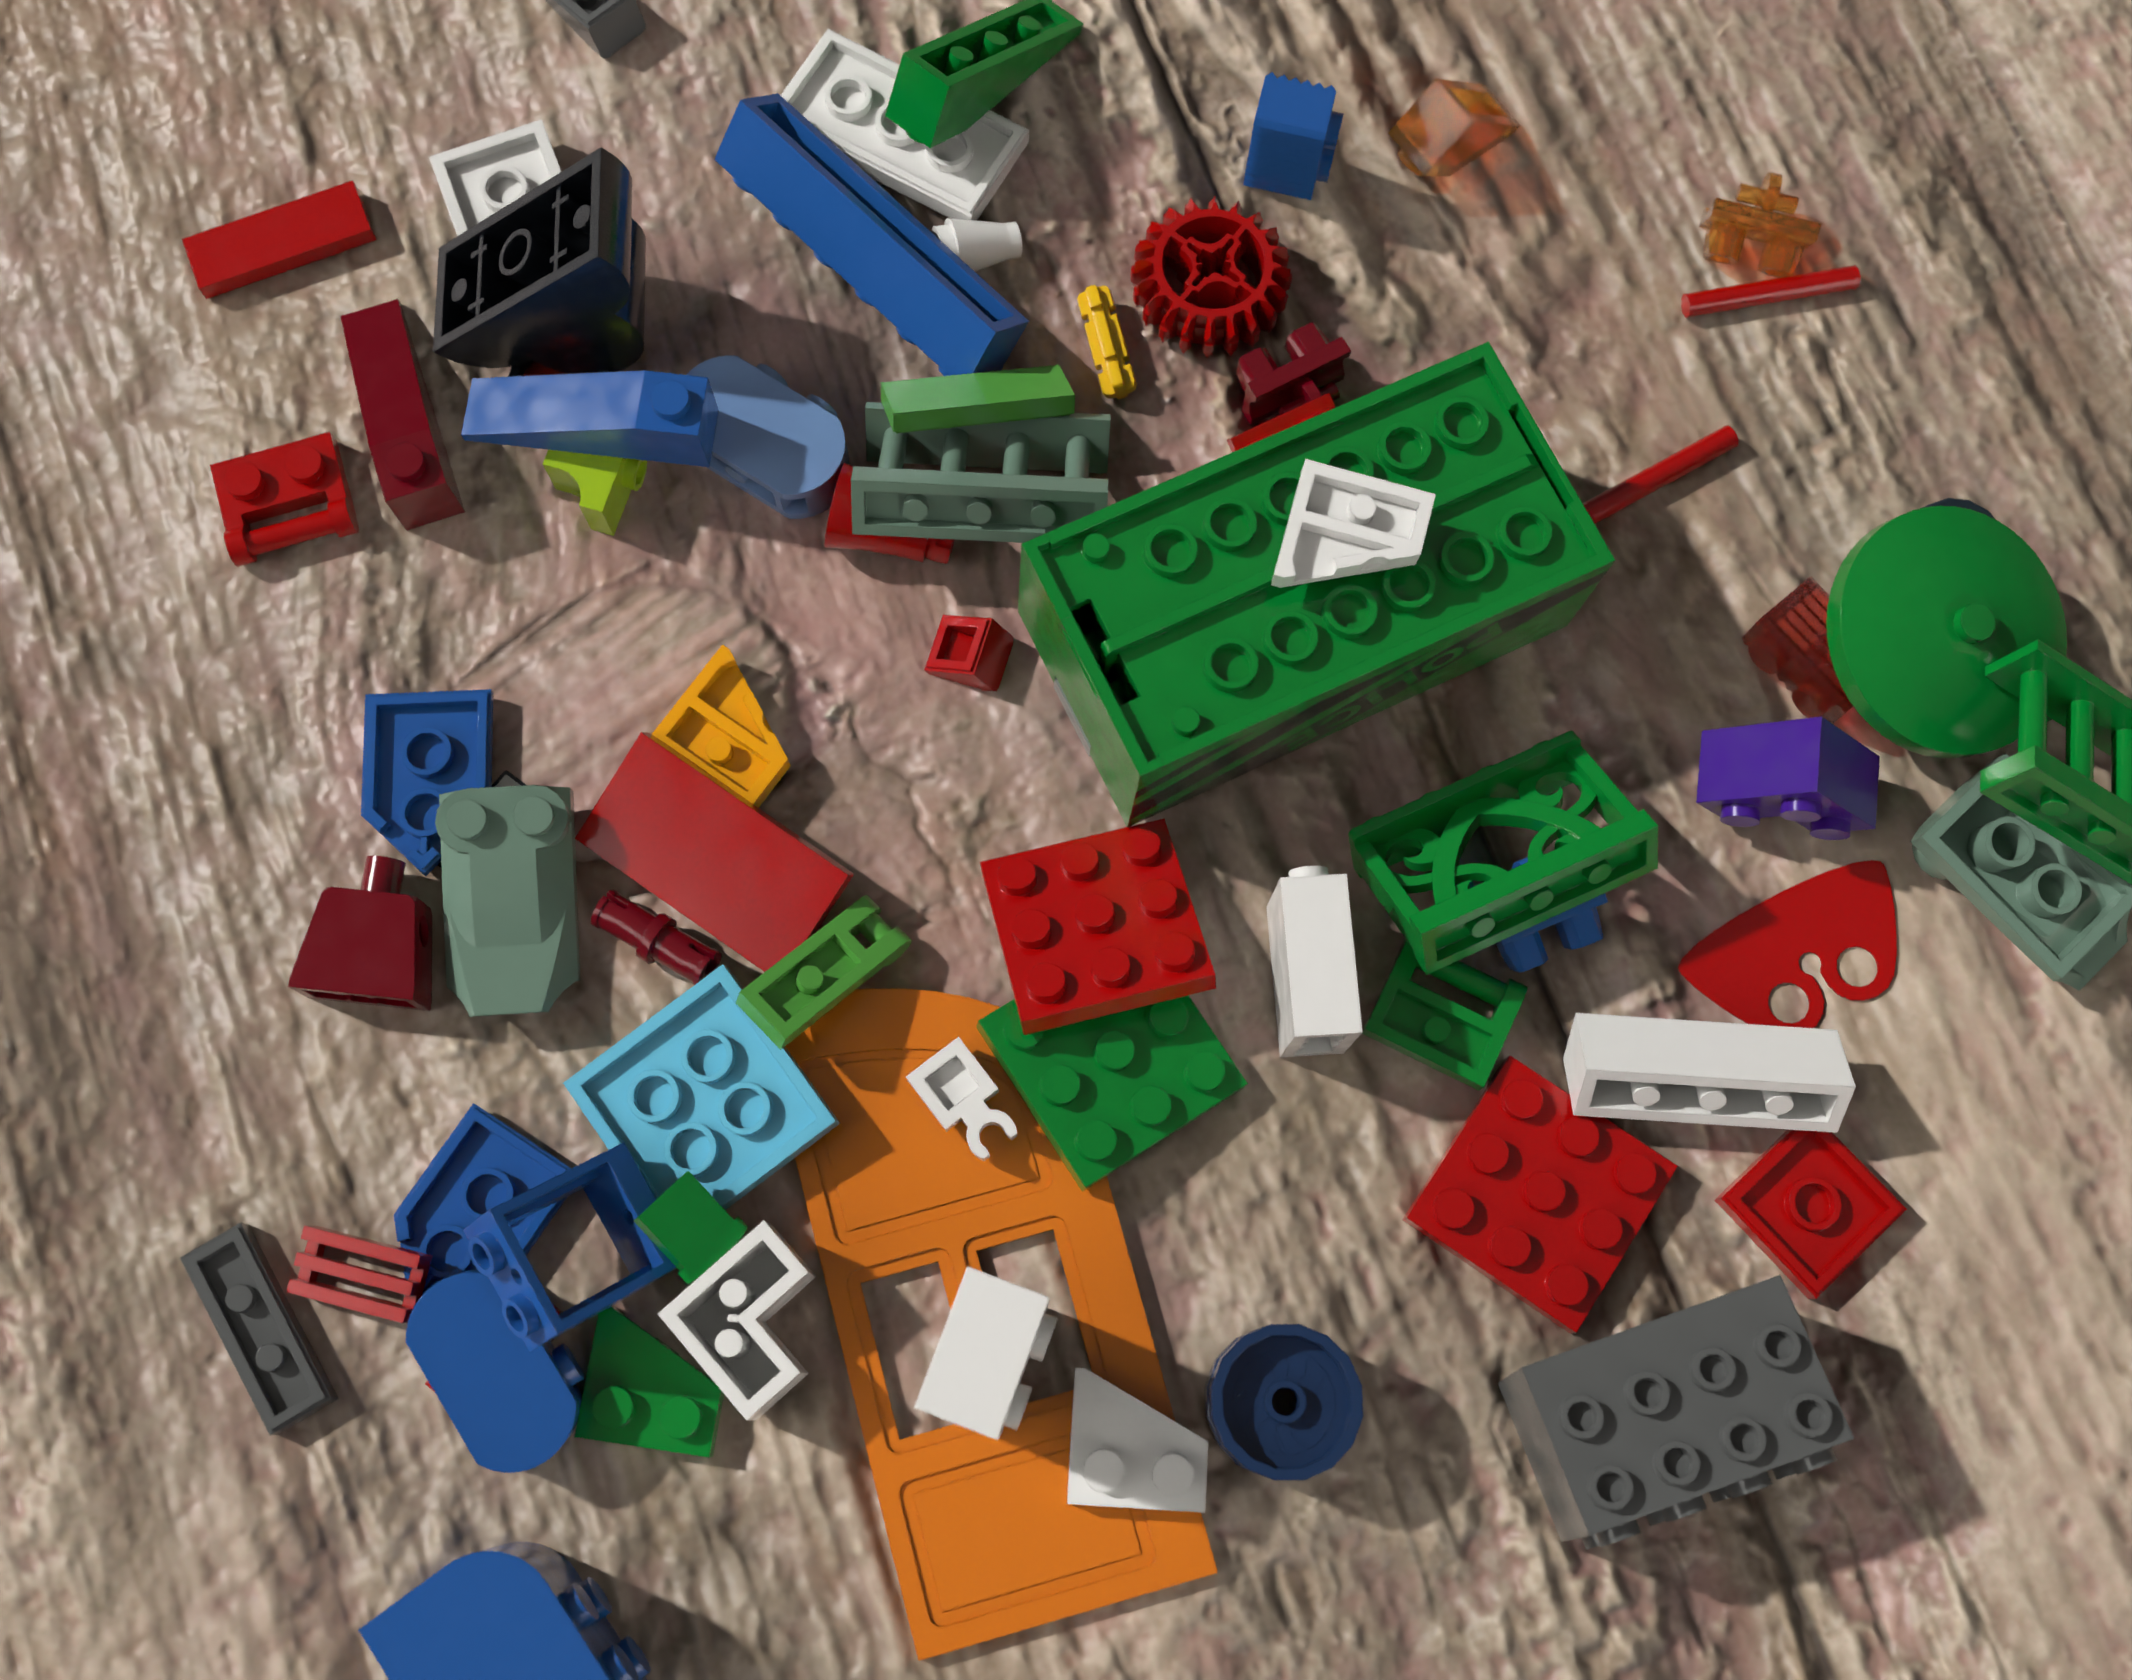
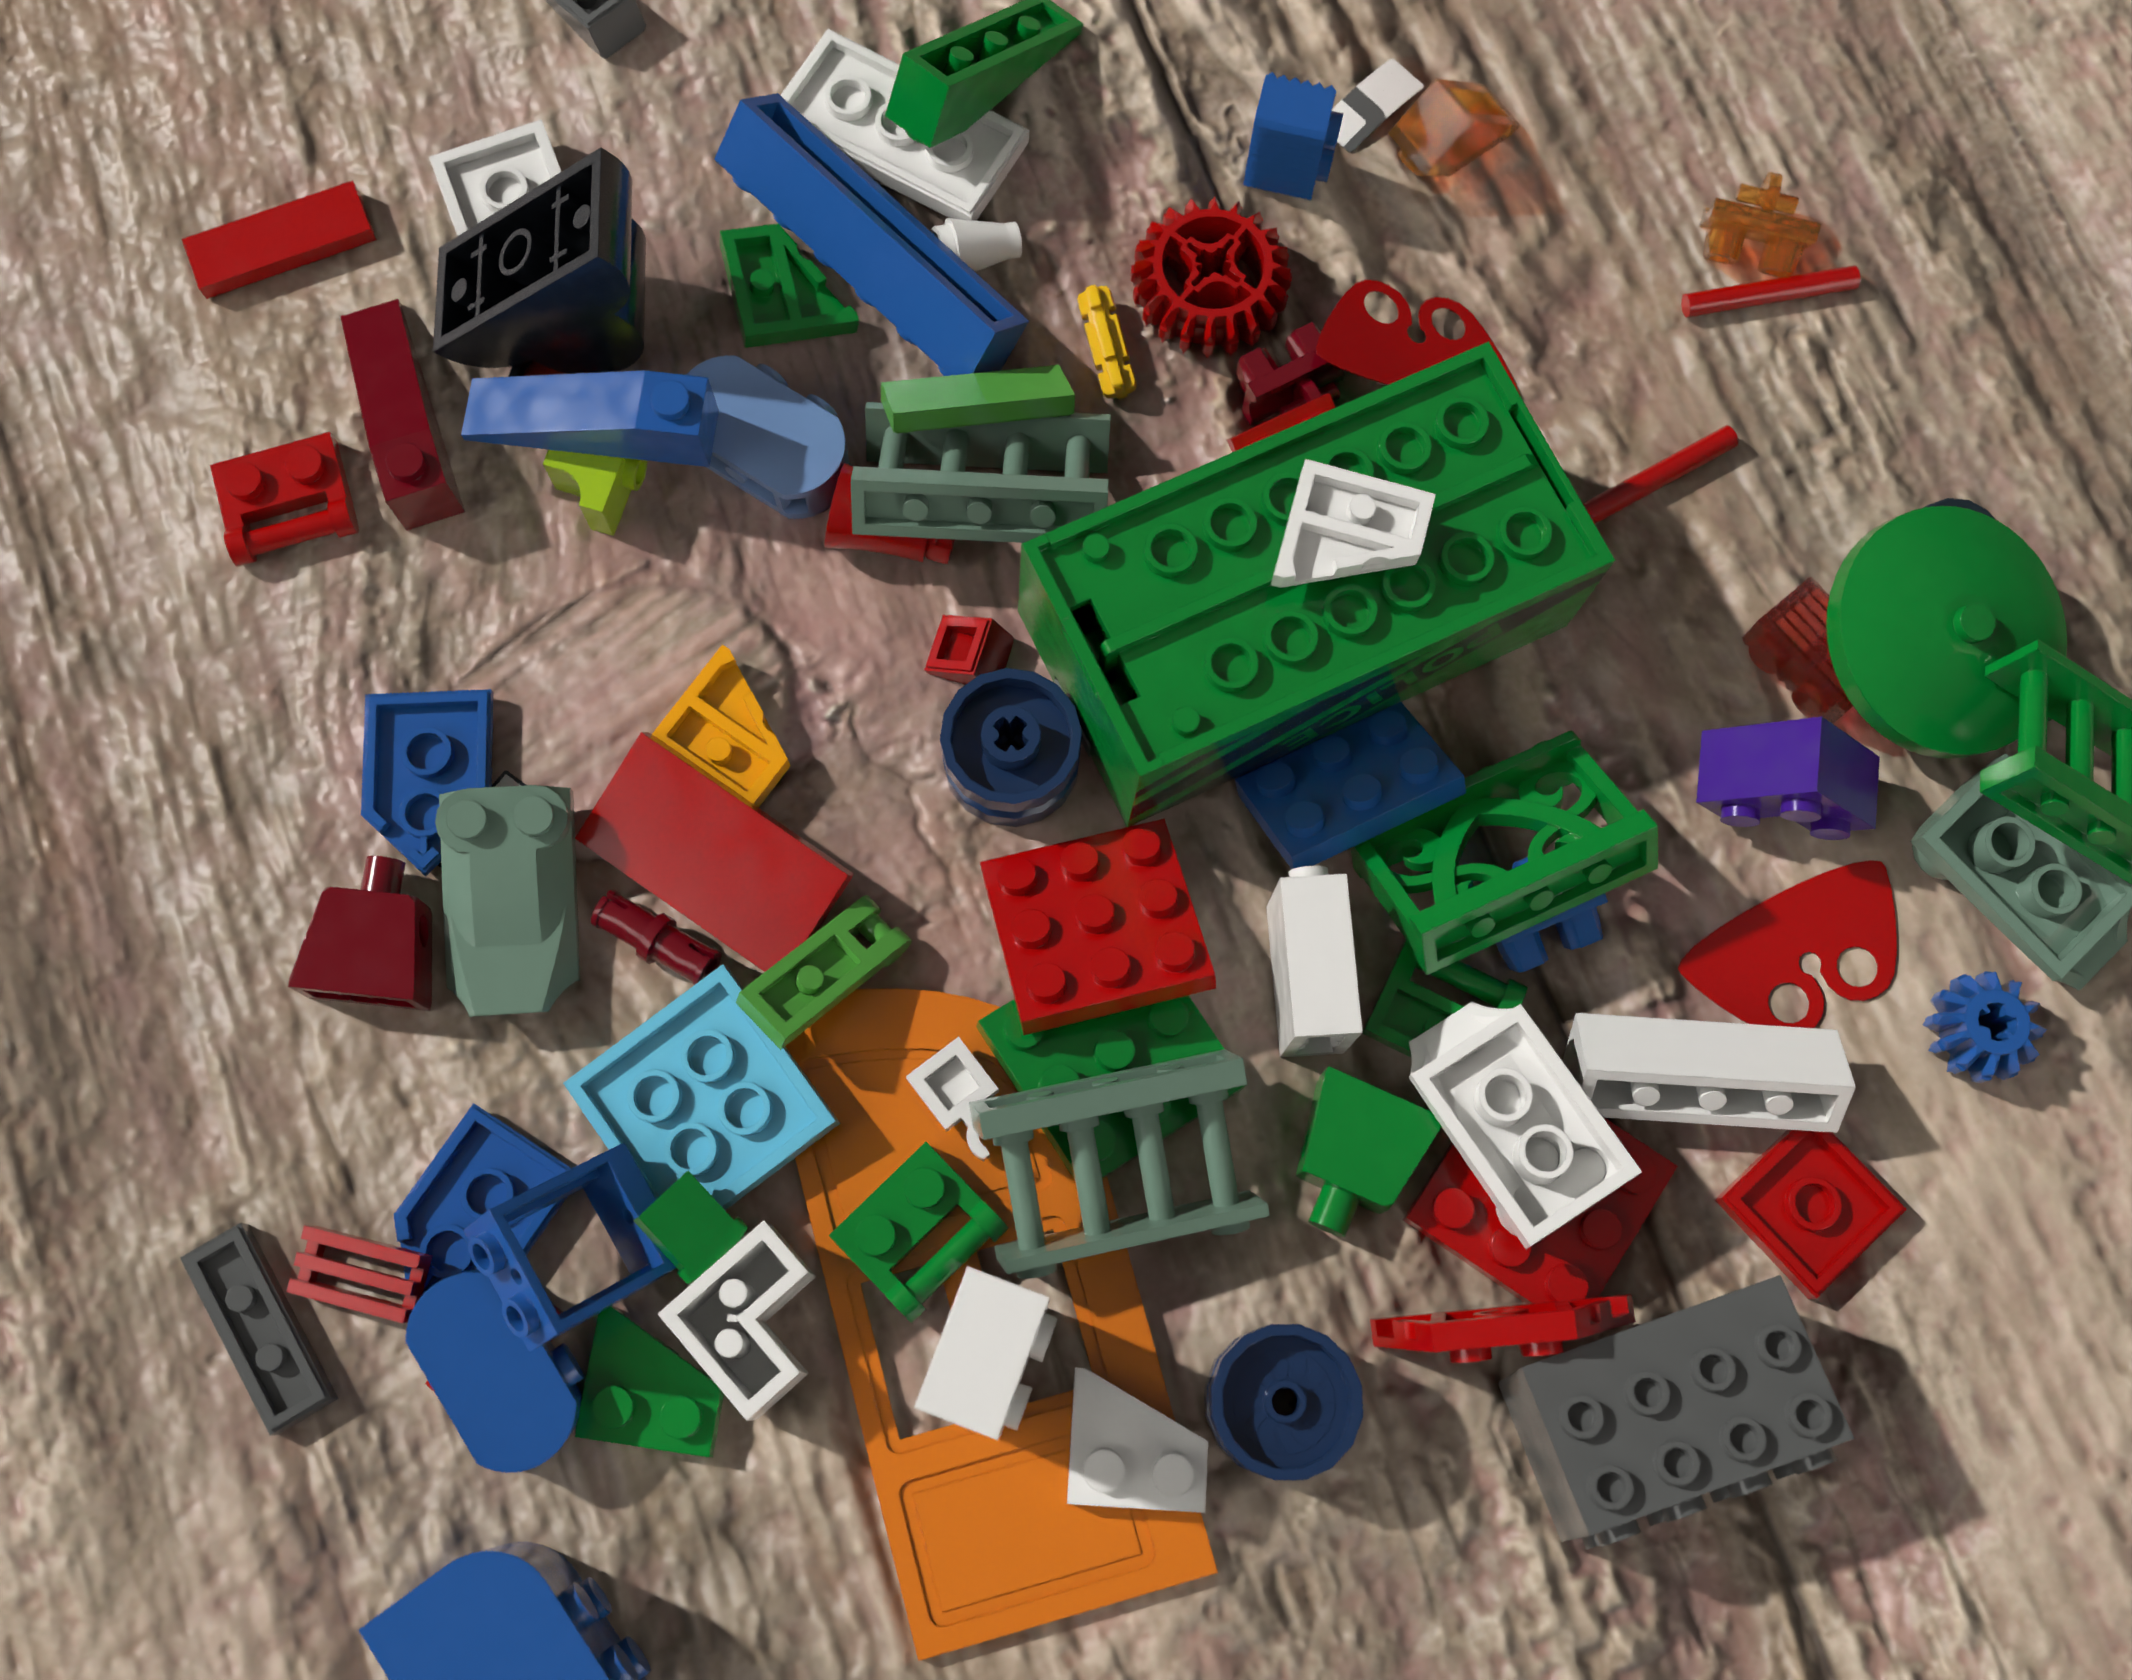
(778, 290): none -> green wing
(902, 1216): none -> green plate
(1011, 711): none -> dark blue wheel
(1076, 1109): none -> sand green fence
(1350, 786): none -> blue plate
(1359, 1148): none -> green torso
(1374, 102): none -> white sticker
(1384, 350): none -> red piece
(1518, 1118): none -> white slope
(1533, 1326): none -> red wing
(1984, 1027): none -> blue gear

